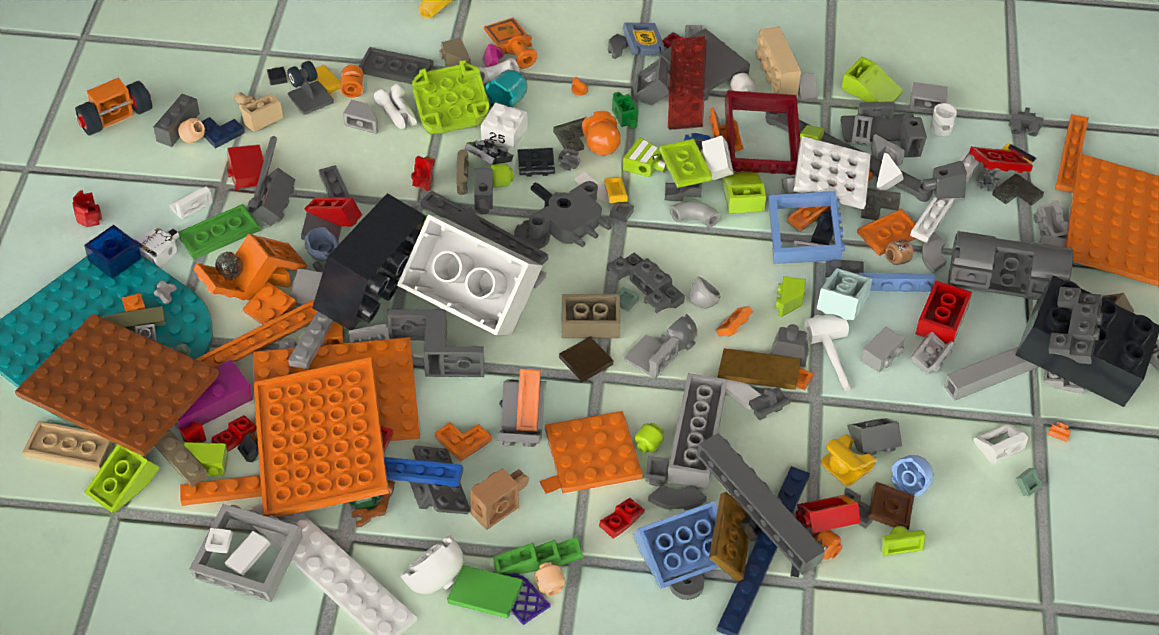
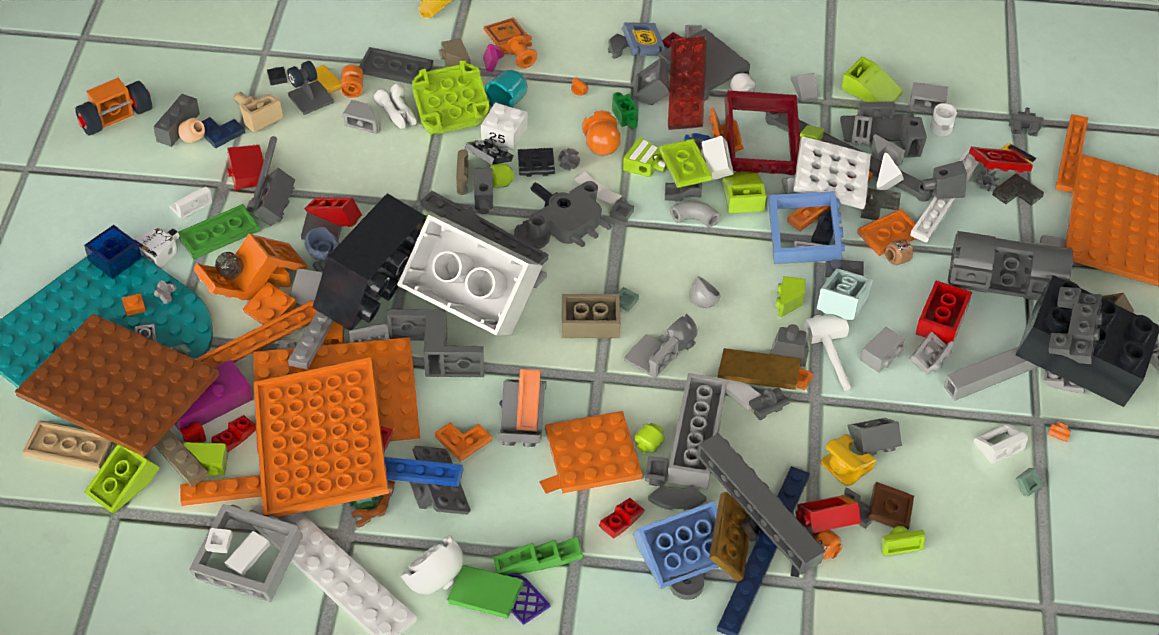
(85, 209): red hair -> none
(138, 318): olive tile -> none
(249, 447): black plate -> none
(333, 182): dark grey plate -> none
(423, 172): red hips -> none
(489, 73): white cylinder -> none
(496, 496): medium nougat brick -> none
(550, 579): light nougat head -> none
(570, 134): clear smoke plate -> none
(586, 359): dark brown tile -> none
(615, 190): yellow tile -> none
(648, 279): dark grey bracket -> none
(737, 318): orange plate -> none
(778, 61): tan brick -> none
(901, 282): medium blue plate -> none
(912, 475): light blue cylinder -> none
(932, 253): light grey tile -> none
(1051, 220): light grey cylinder -> none

